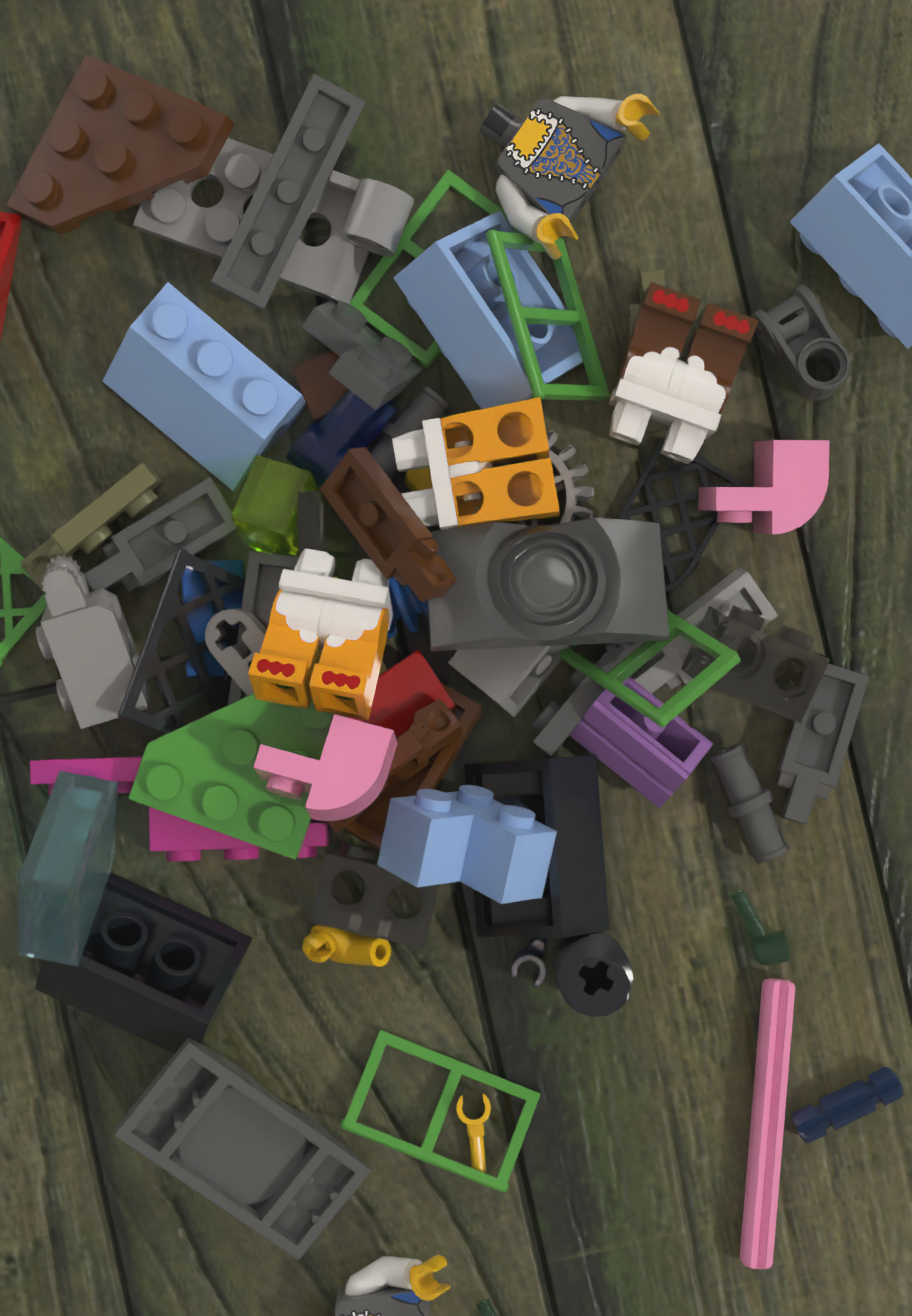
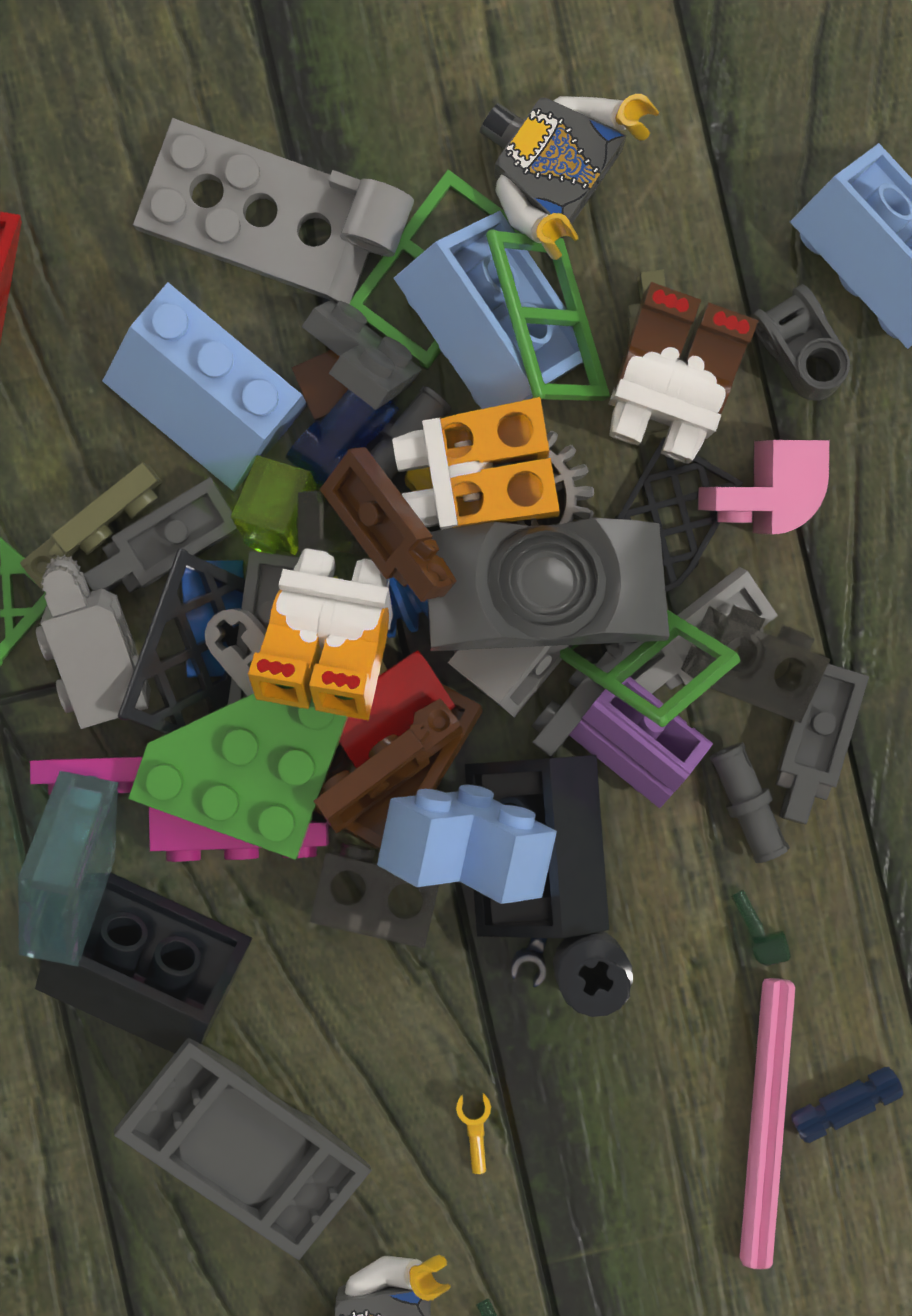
(115, 147): reddish brown plate -> none
(287, 193): dark grey plate -> none
(345, 777): bright pink brick -> none
(345, 947): yellow arm -> none
(425, 1153): bright green window -> none

